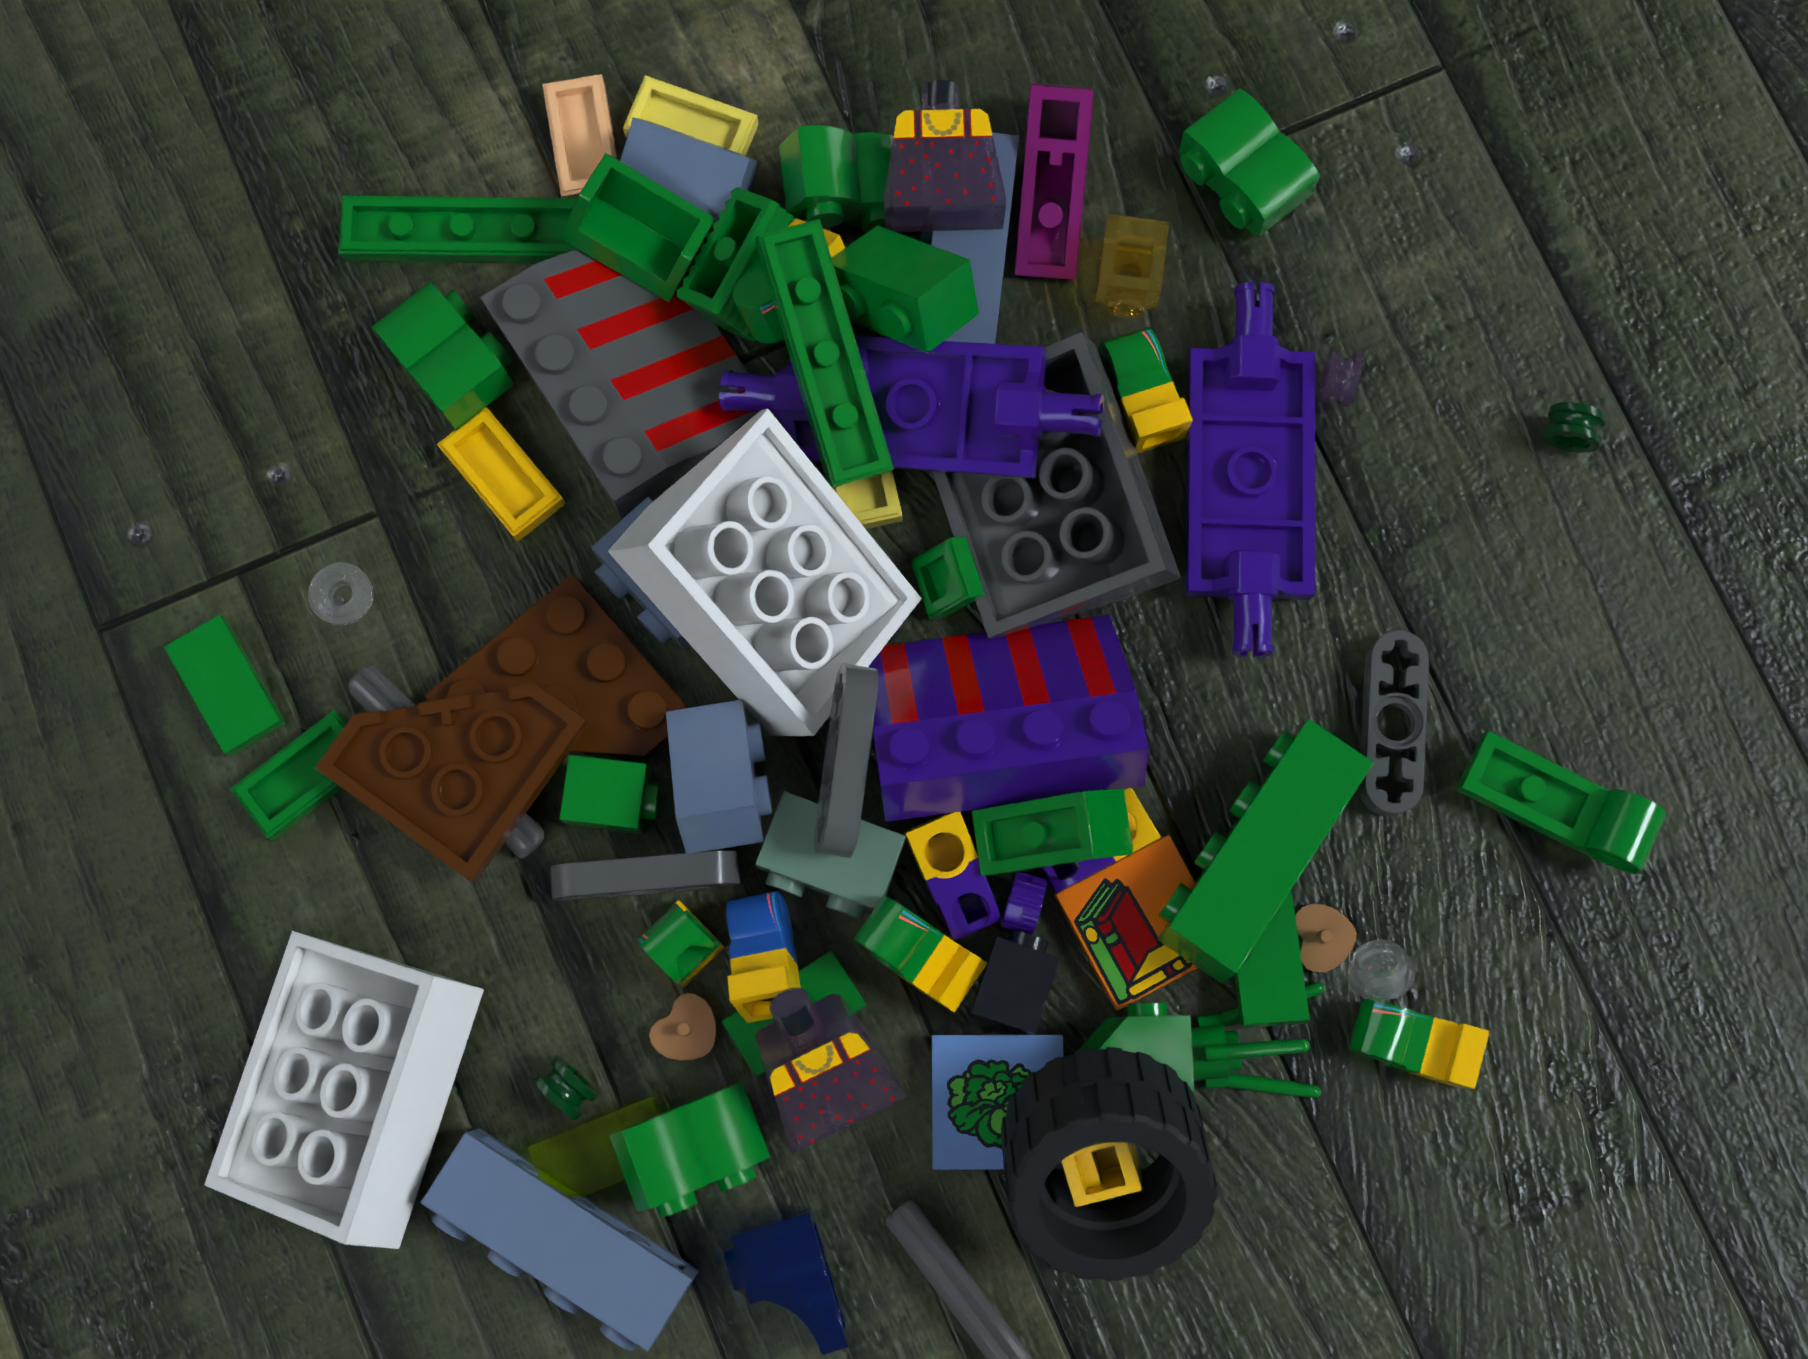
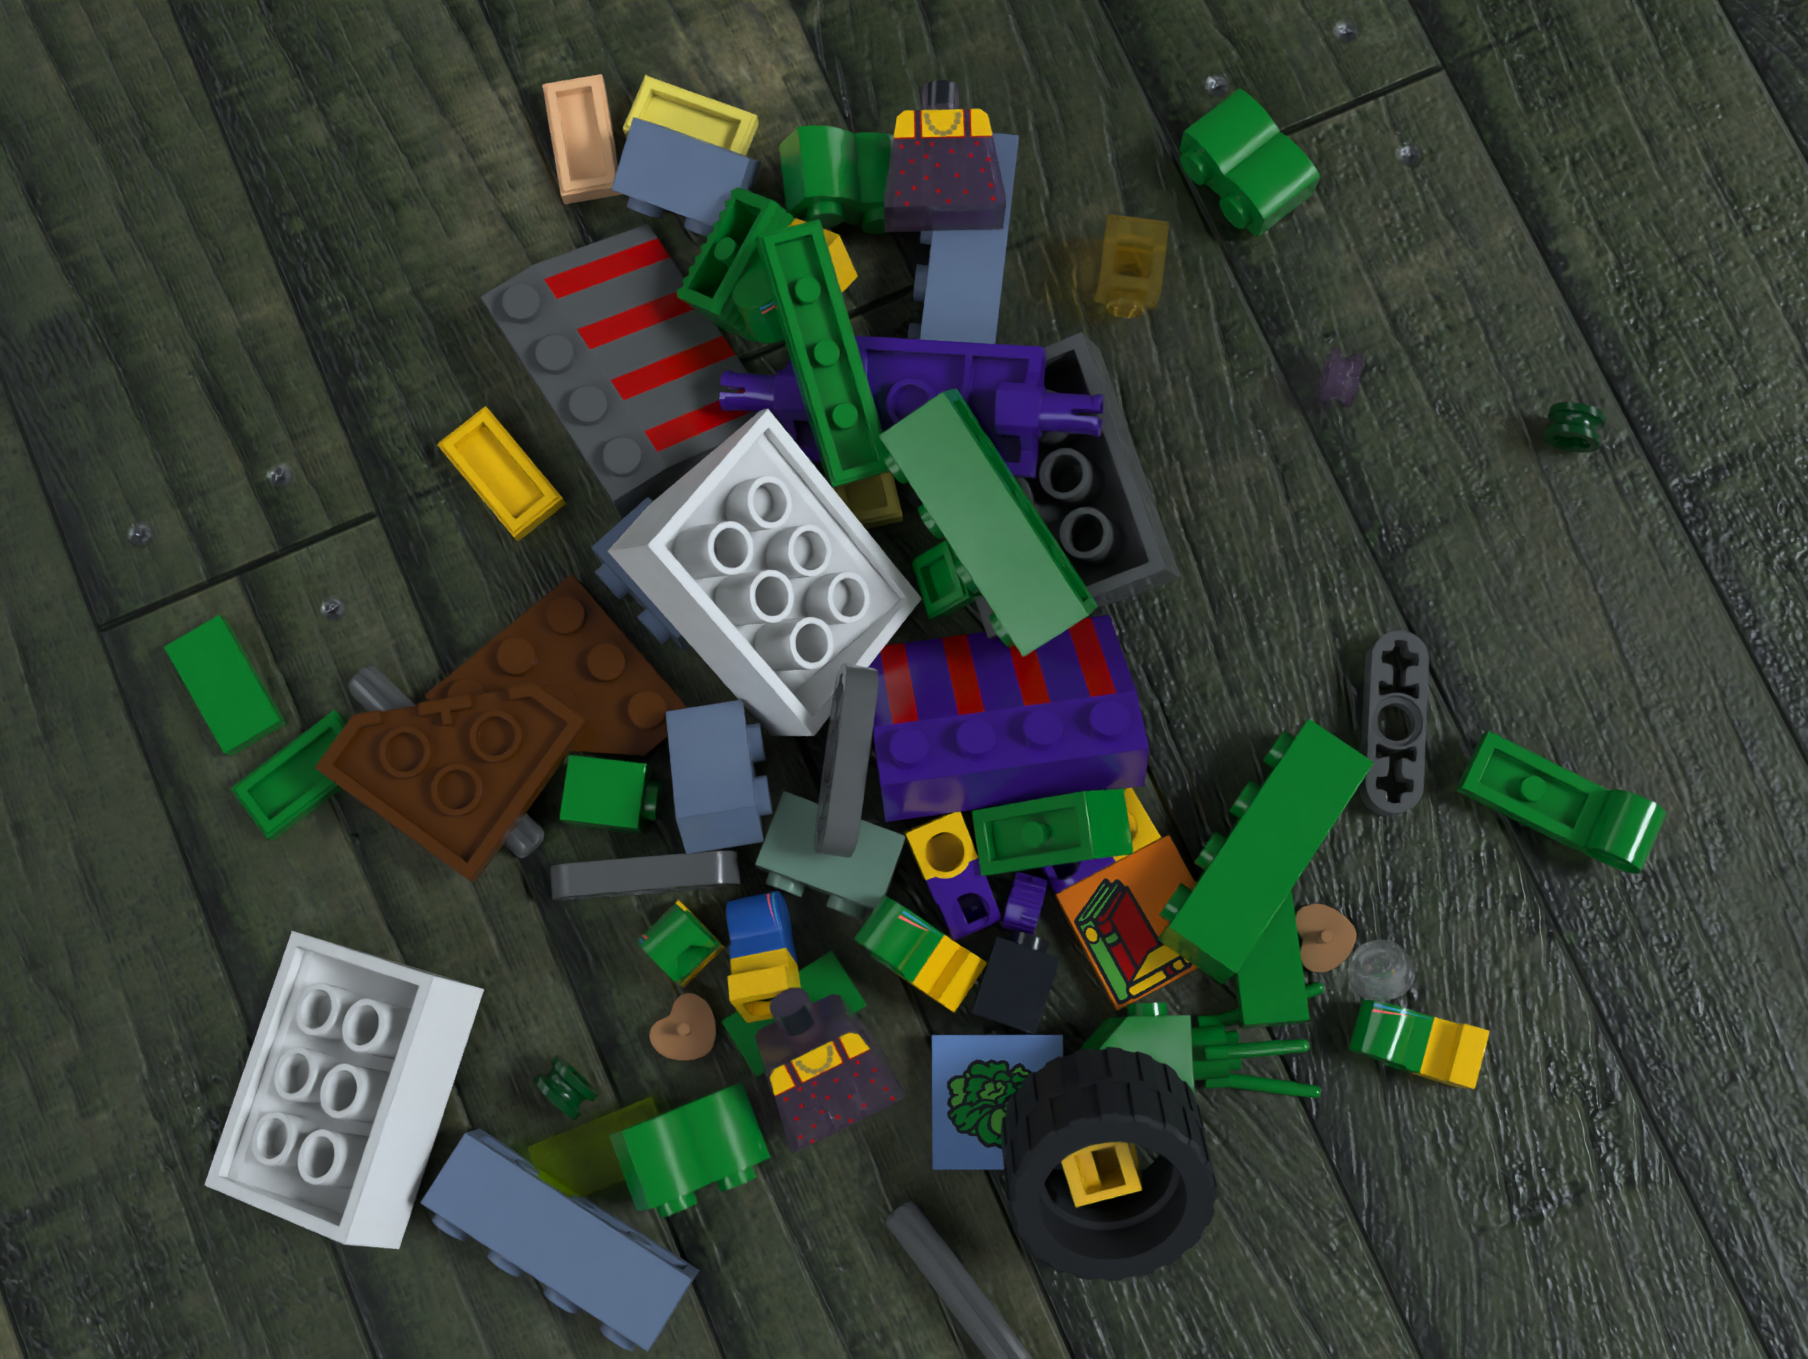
(328, 581): clear plate -> none
(444, 355): green brick -> none
(453, 229): green tile -> none
(636, 227): green panel -> none
(789, 1267): clear blue arch -> none
(905, 288): green brick -> none
(987, 522): none -> green brick
(1053, 180): magenta slope -> none
(1145, 390): leg -> none
(1251, 472): dark purple plate -> none

